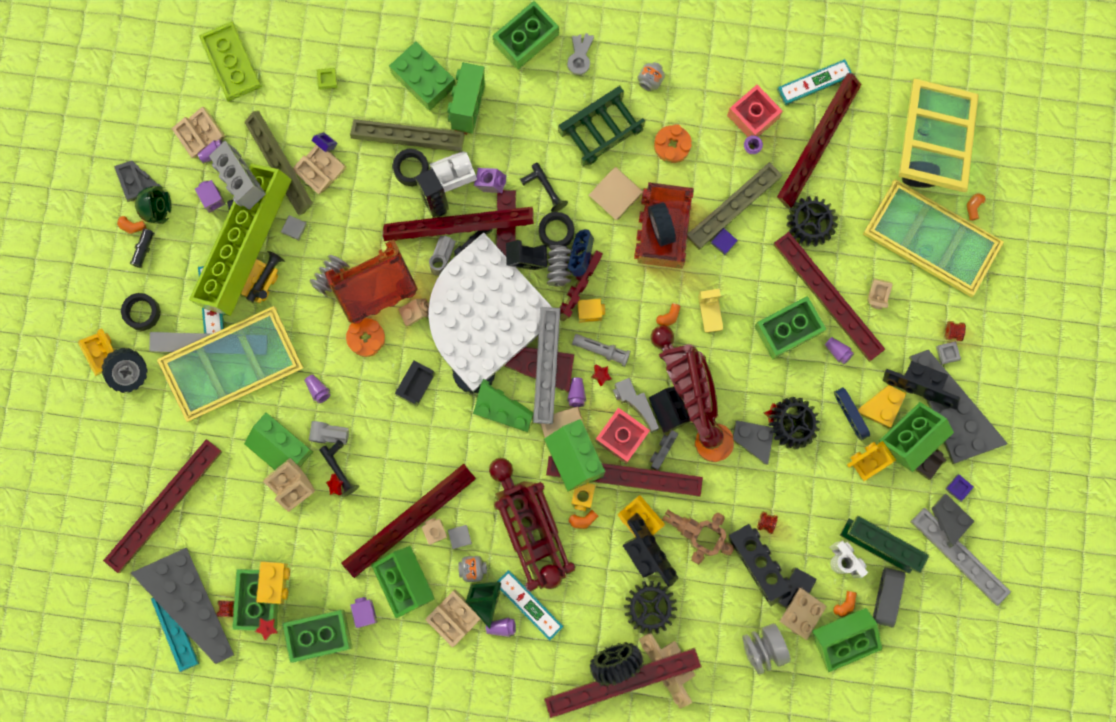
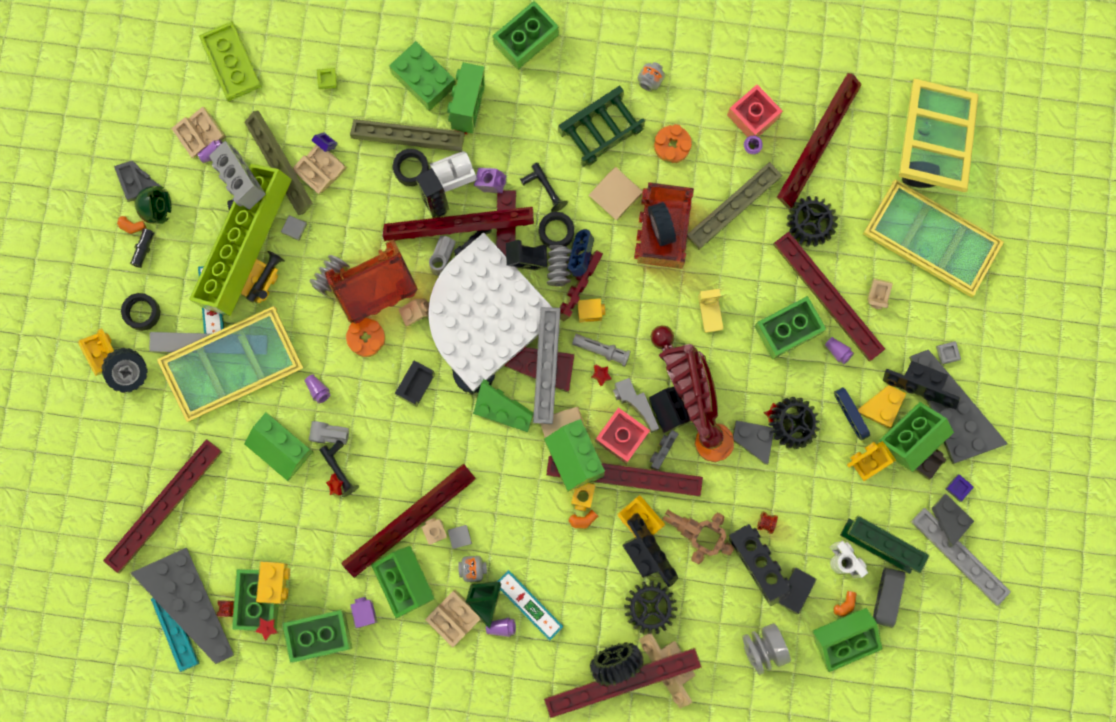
(209, 196): medium lavender brick -> none
(289, 484): tan slope -> none
(550, 575): dark red piece -> none
(576, 393): medium lavender cone -> none
(578, 62): light grey piece -> none
(669, 318): orange arm -> none
(724, 241): dark purple tile -> none
(803, 613): tan hinge -> none
(814, 82): tile -> none
(955, 331): clear red wheel -> none
(972, 205): orange arm -> none

